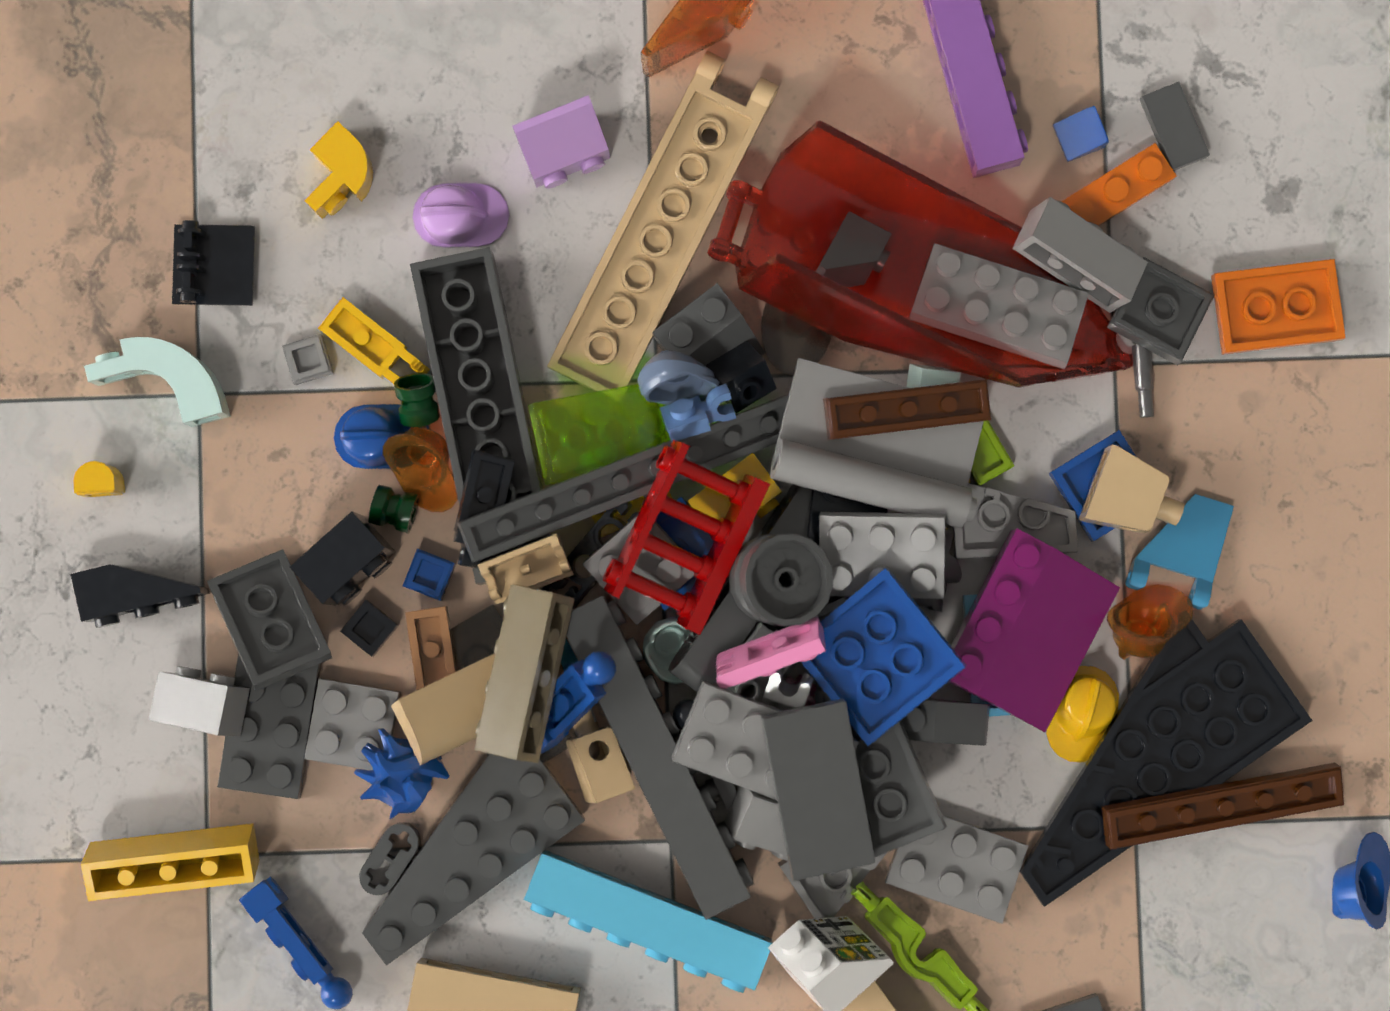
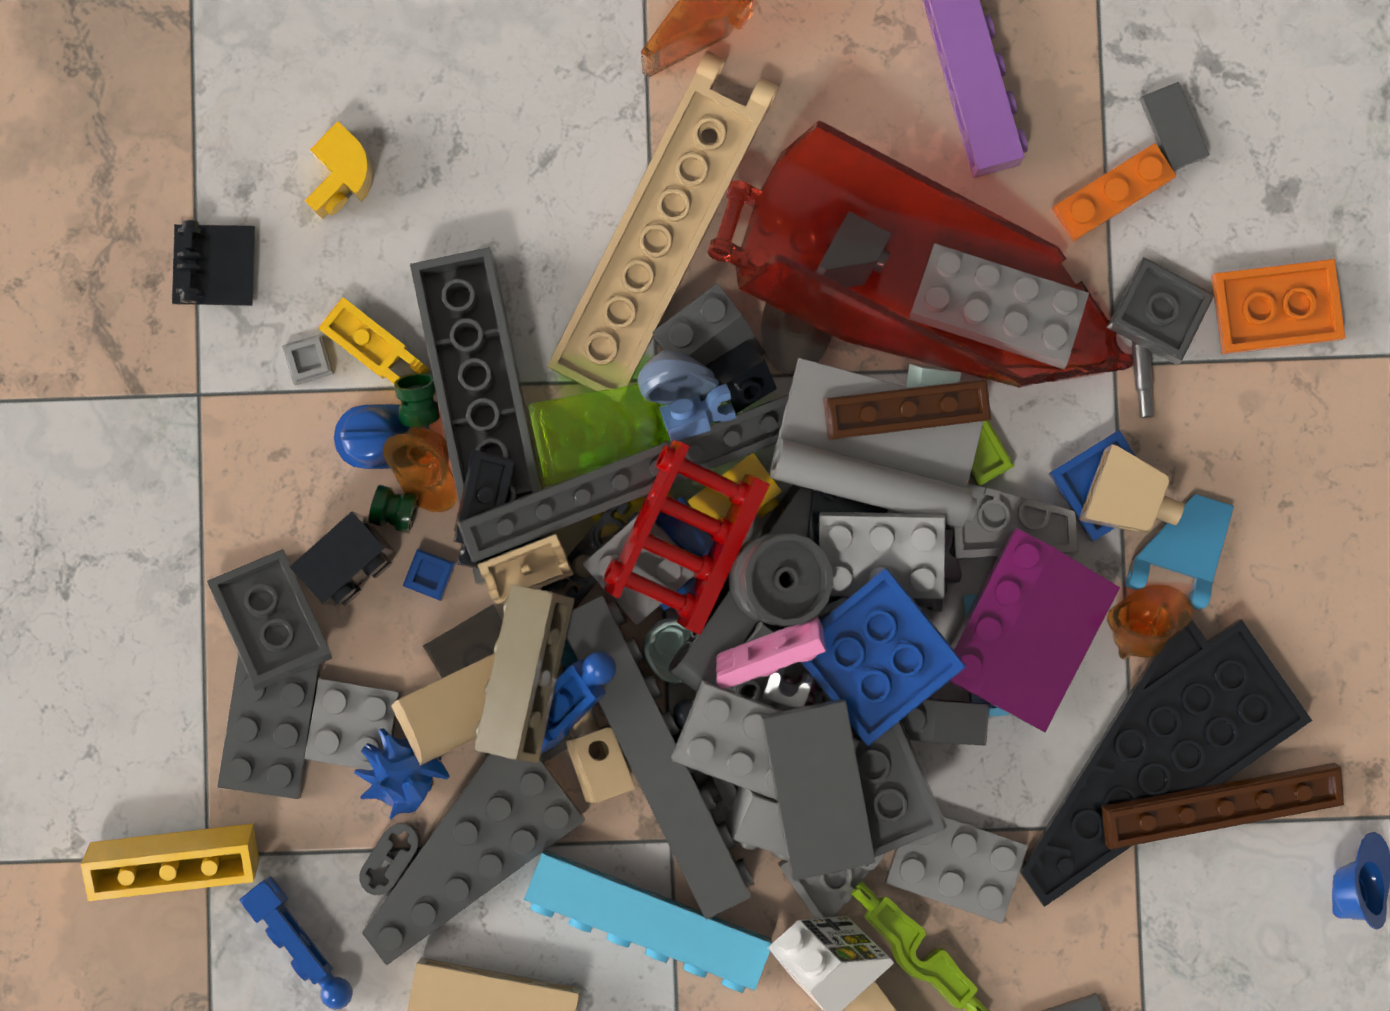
(98, 480): yellow brick -> none
(117, 590): black slope -> none
(194, 384): light aqua arch -> none
(199, 703): brick -> none
(369, 628): black tile -> none
(430, 645): medium nougat plate -> none
(460, 215): lavender piece -> none
(562, 143): lavender slope -> none
(1080, 254): light grey brick -> none
(1081, 134): blue slope -> none
(1083, 714): yellow piece -> none

